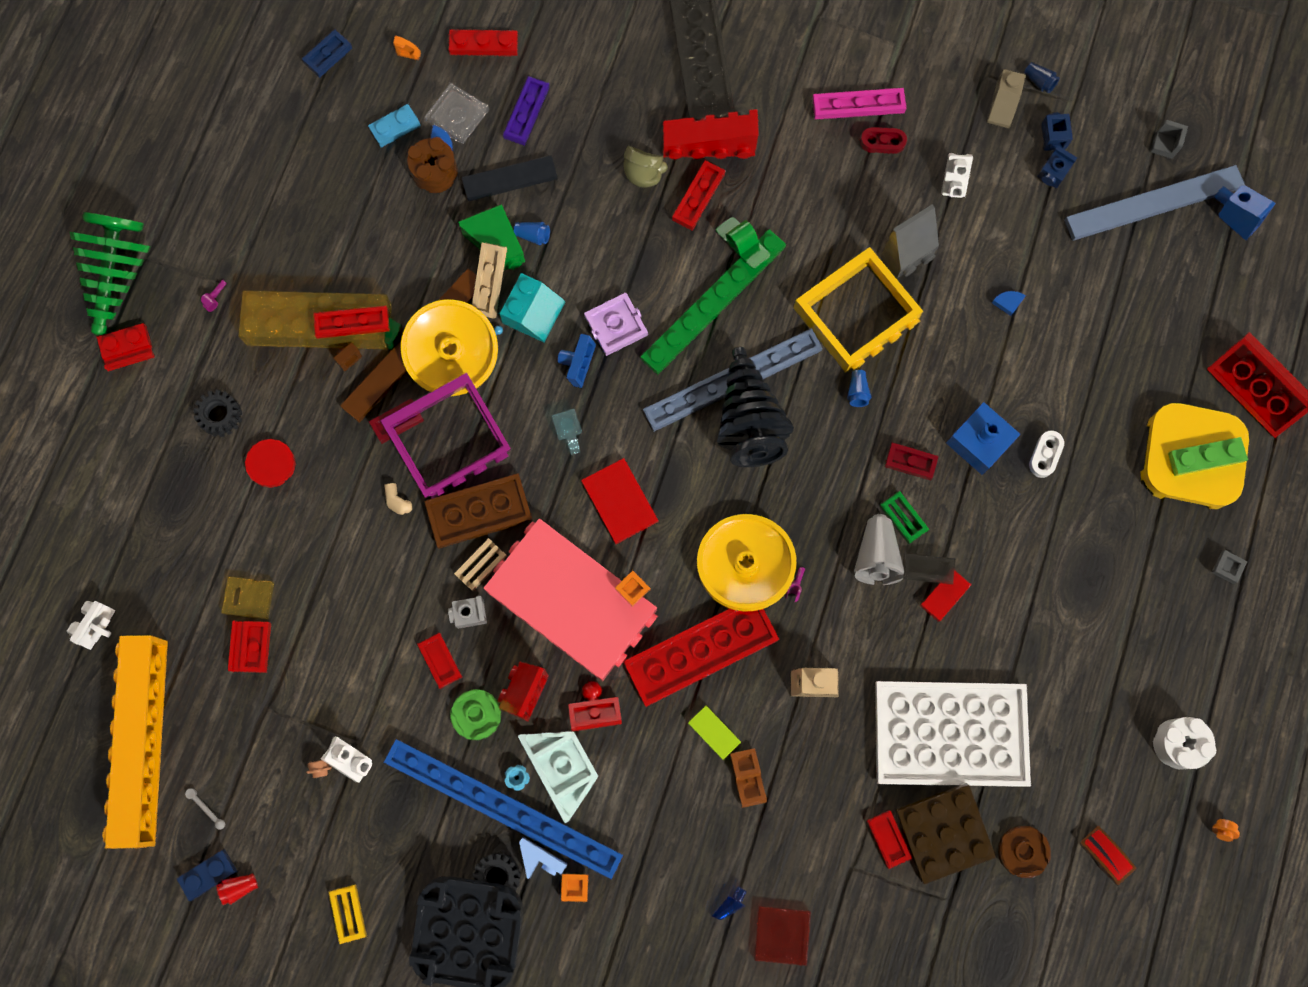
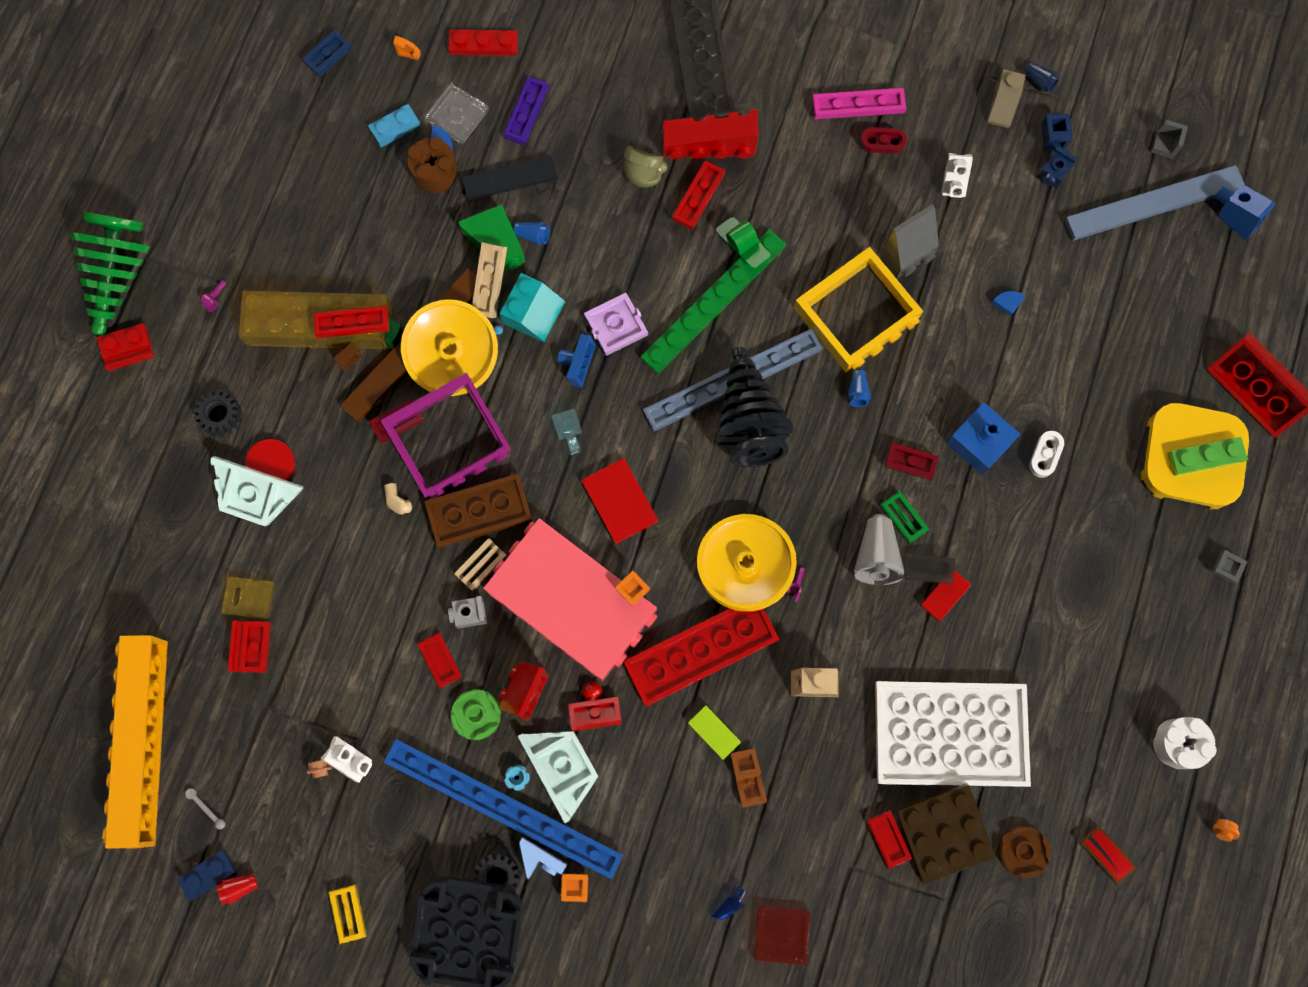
(93, 624): white hips -> none
(251, 492): none -> light aqua wing

